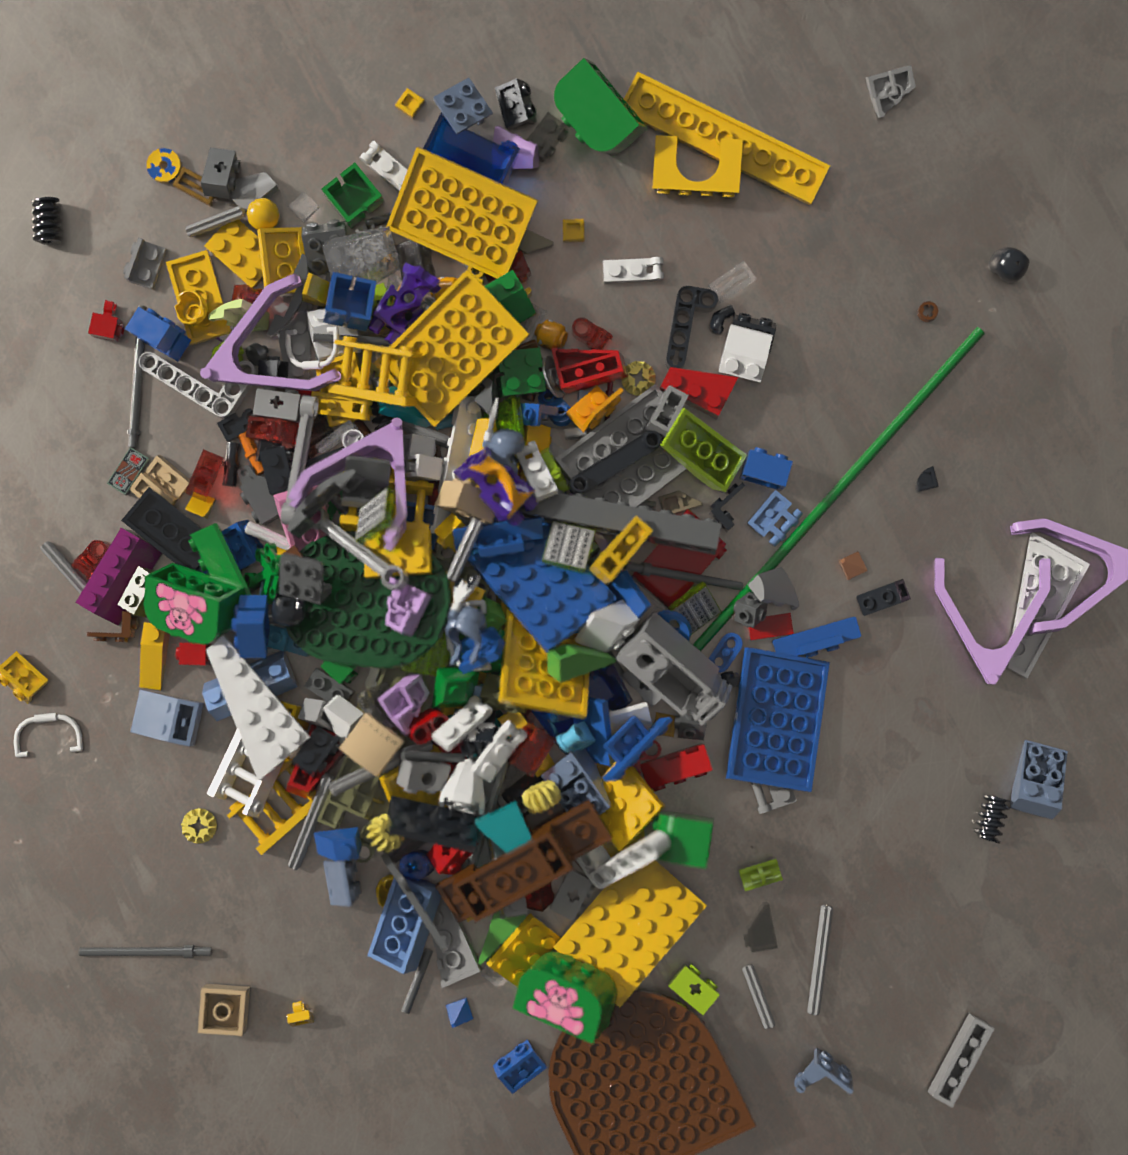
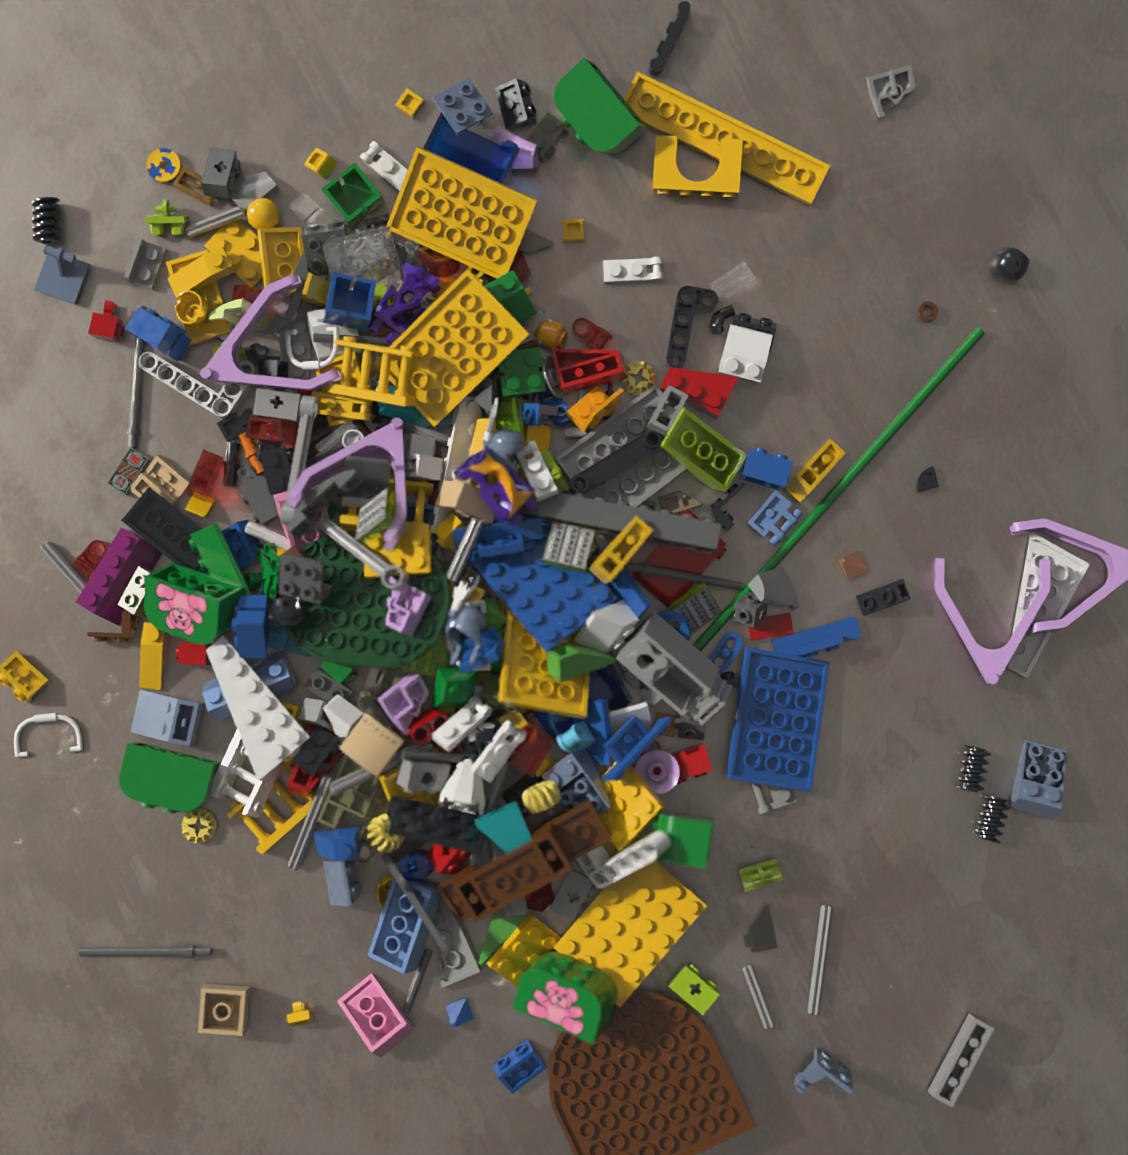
(61, 275): none -> sand blue plate
(157, 221): none -> lime hips
(166, 778): none -> green brick
(202, 271): none -> yellow slope
(320, 163): none -> yellow slope
(375, 1016): none -> bright pink slope
(440, 265): none -> clear red bracket
(665, 47): none -> black plate
(666, 779): none -> lavender dish
(815, 470): none -> yellow slope
(973, 769): none -> black piece

